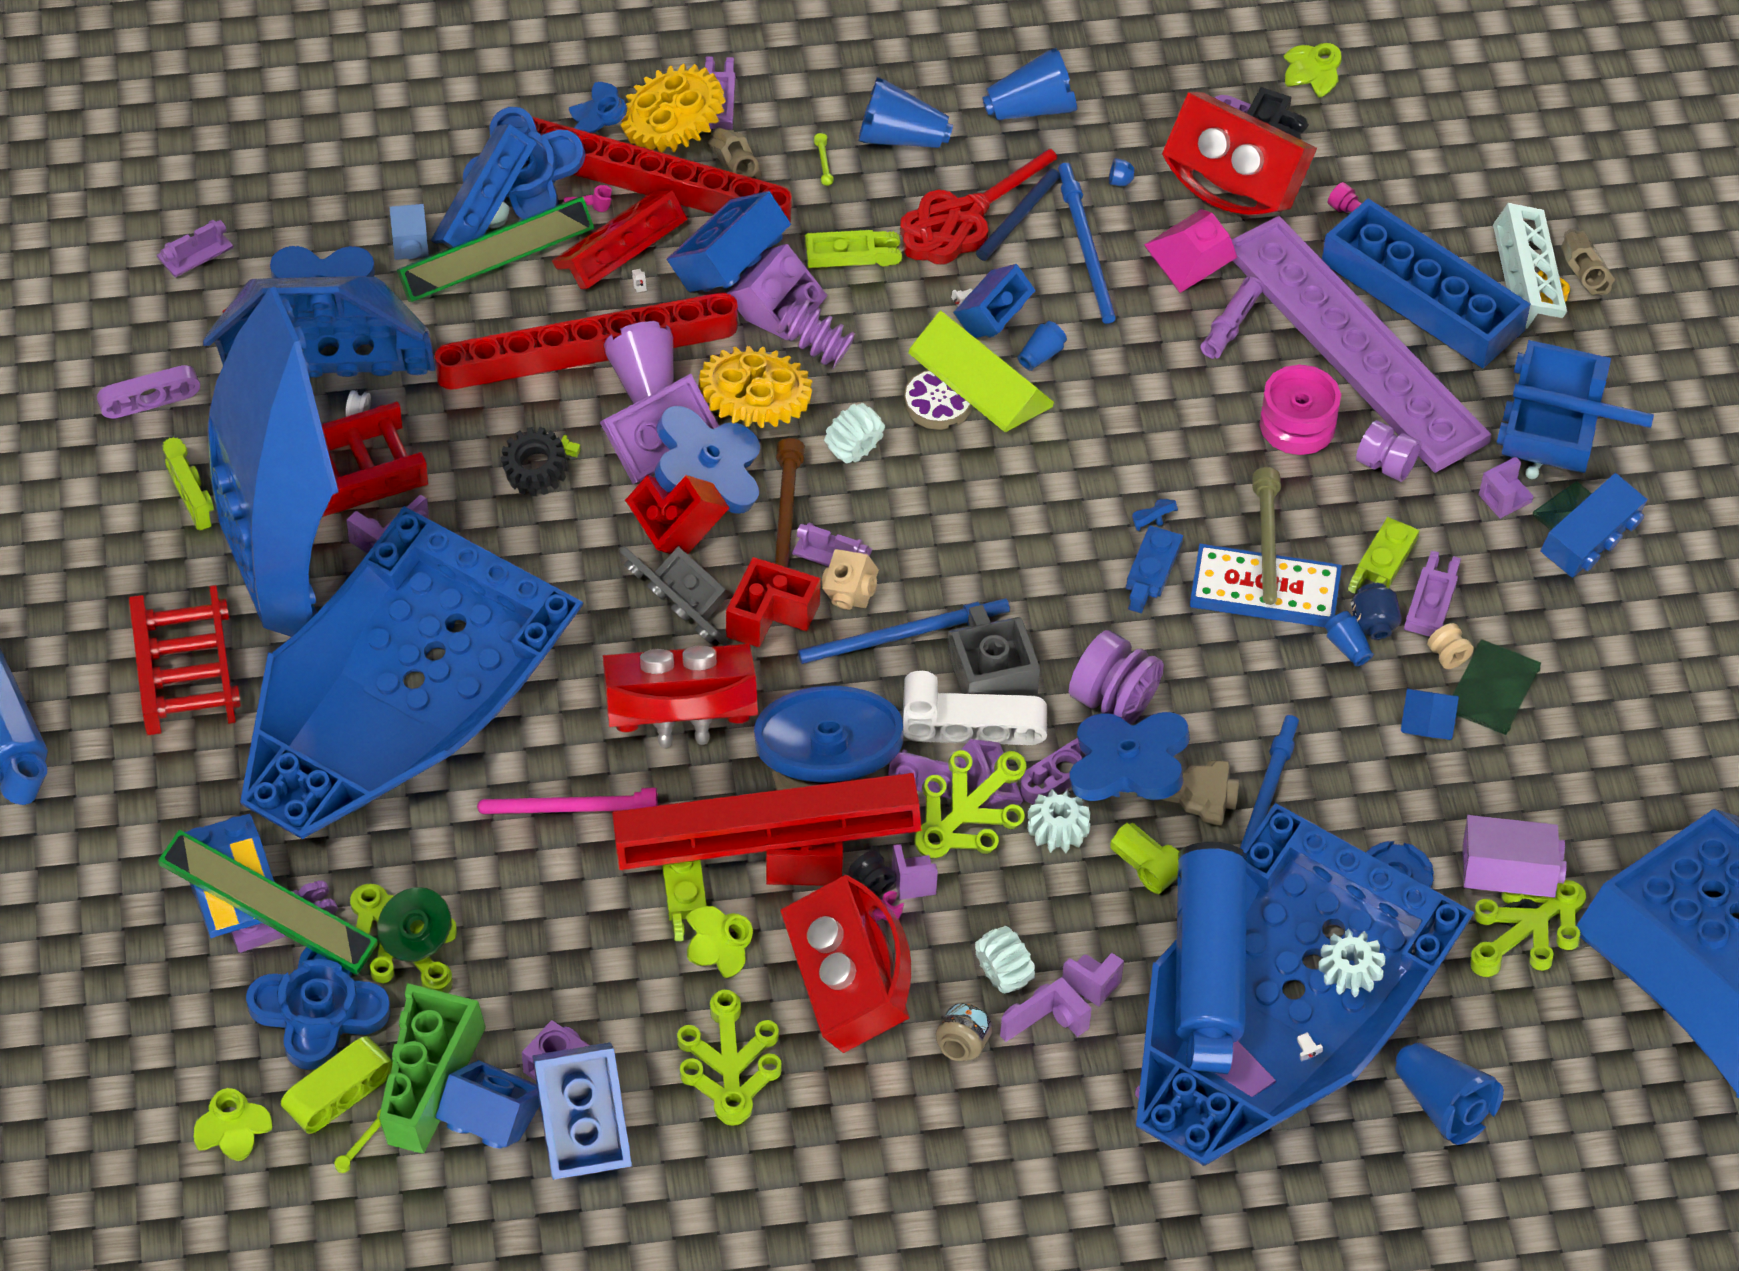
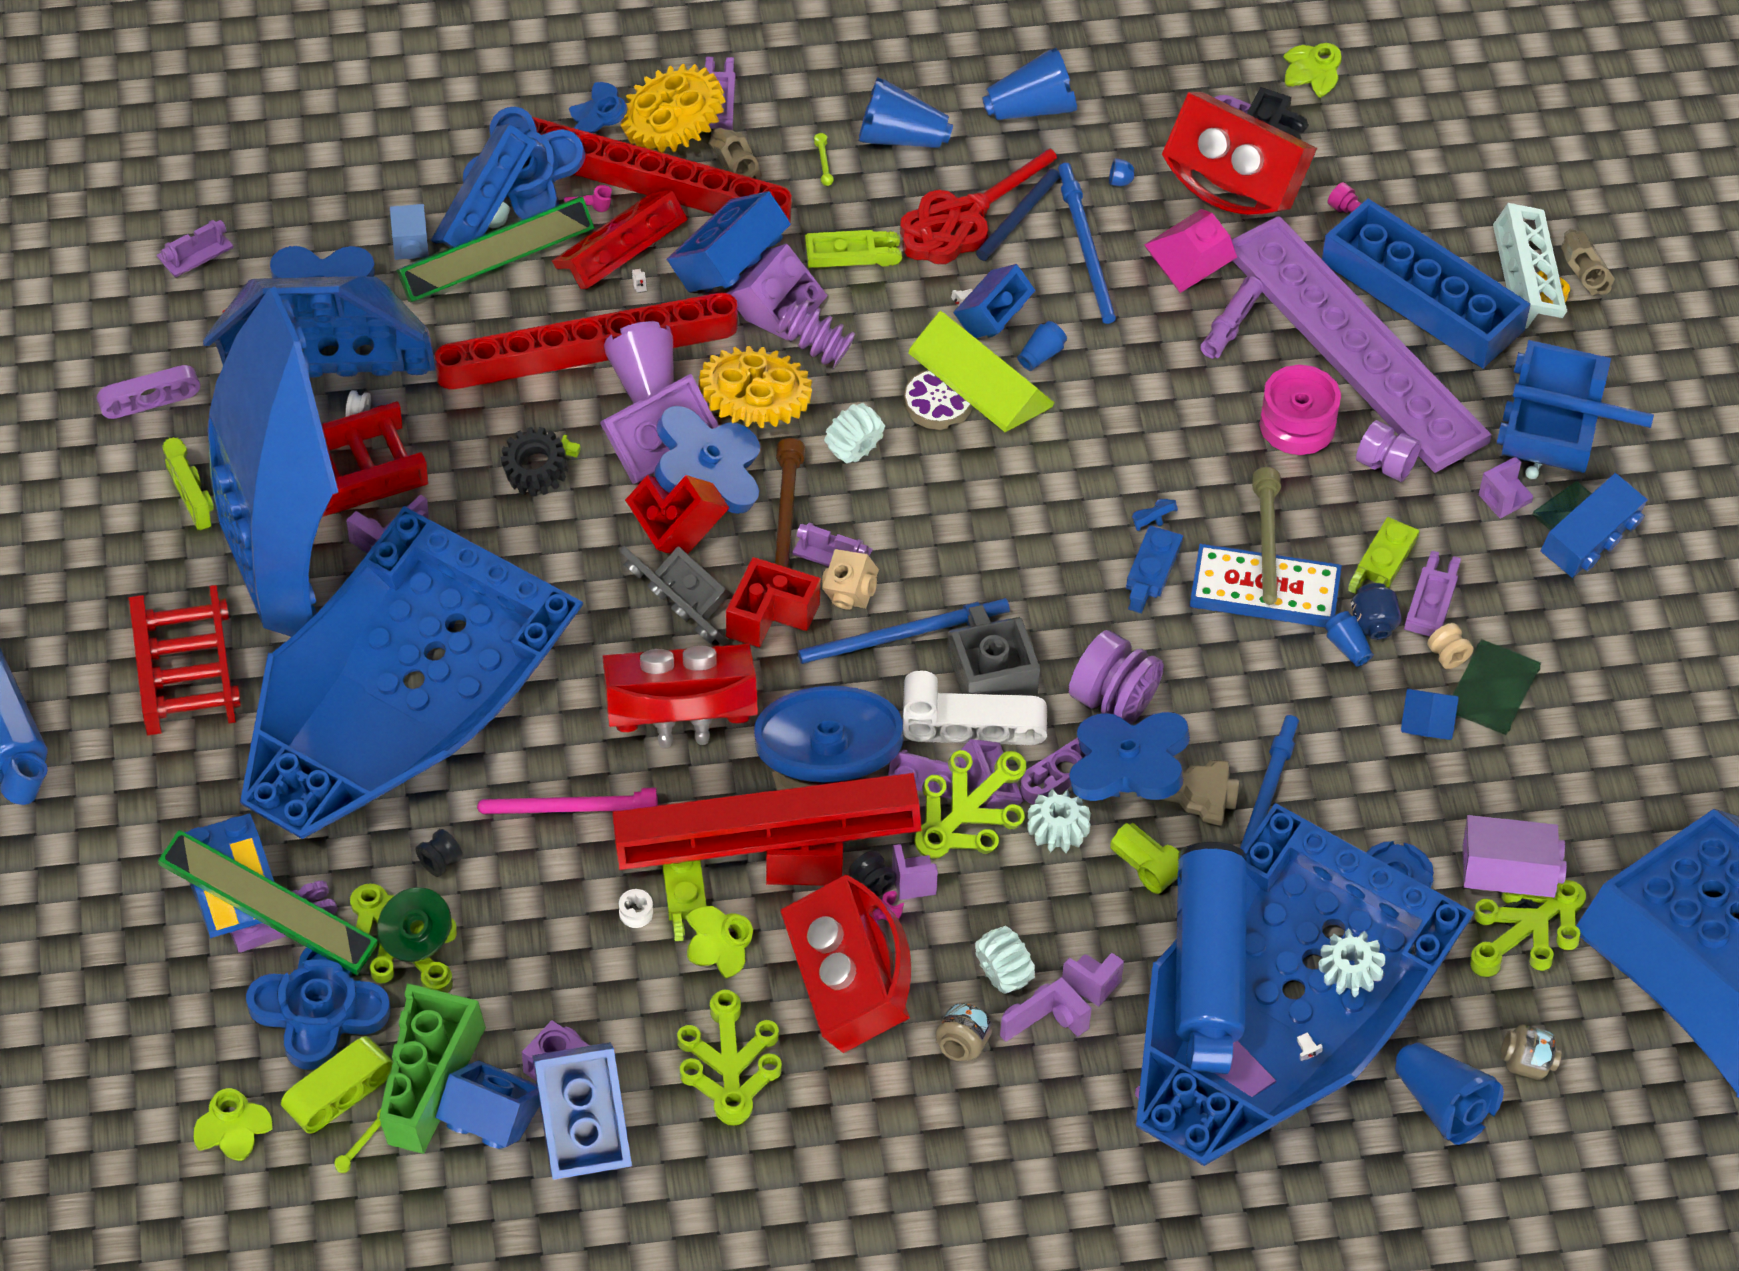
(439, 852): none -> black wheel
(629, 916): none -> white bush
(1530, 1052): none -> head

